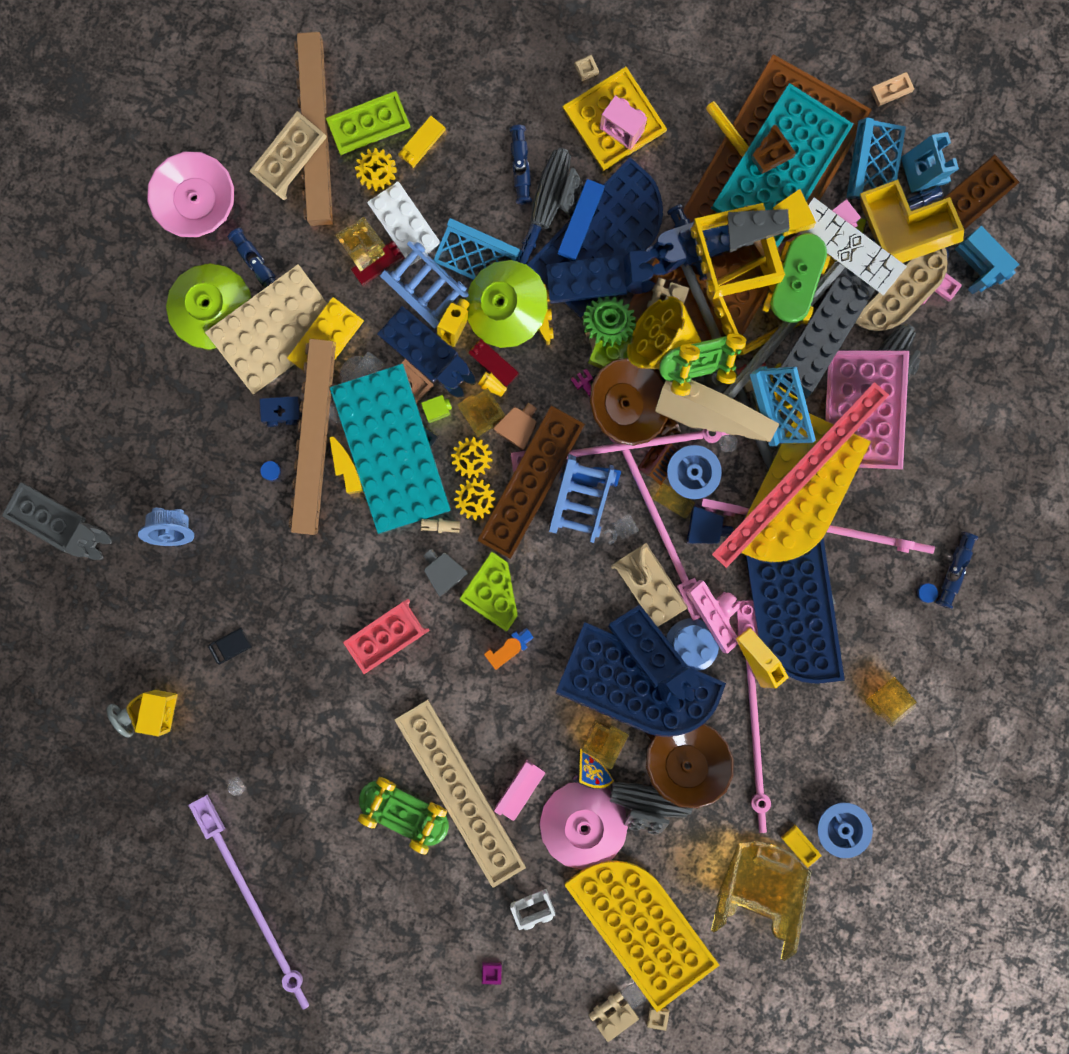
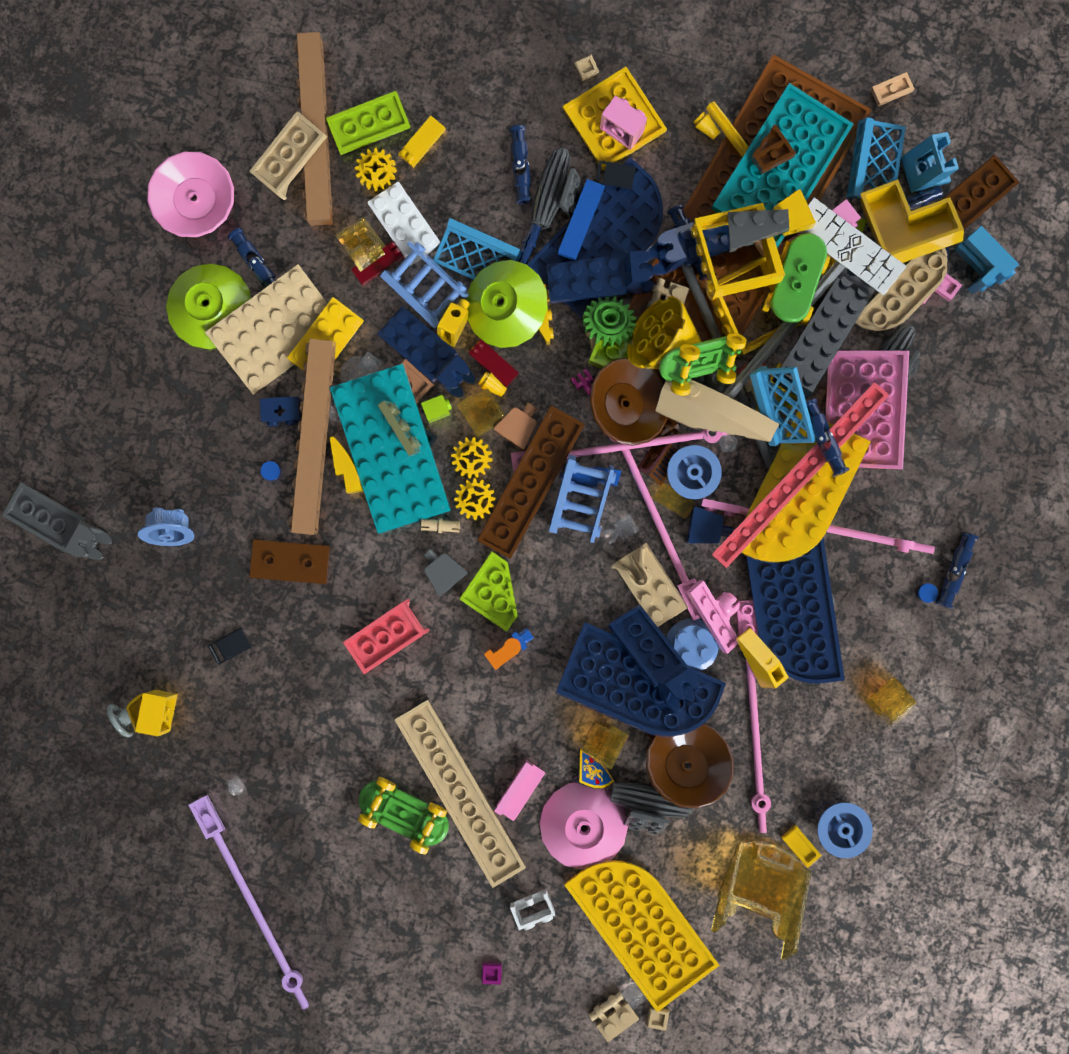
(289, 561): none -> reddish brown plate
(400, 427): none -> olive plate
(617, 175): none -> black piece
(706, 125): none -> yellow cone
(823, 435): none -> dark blue piece

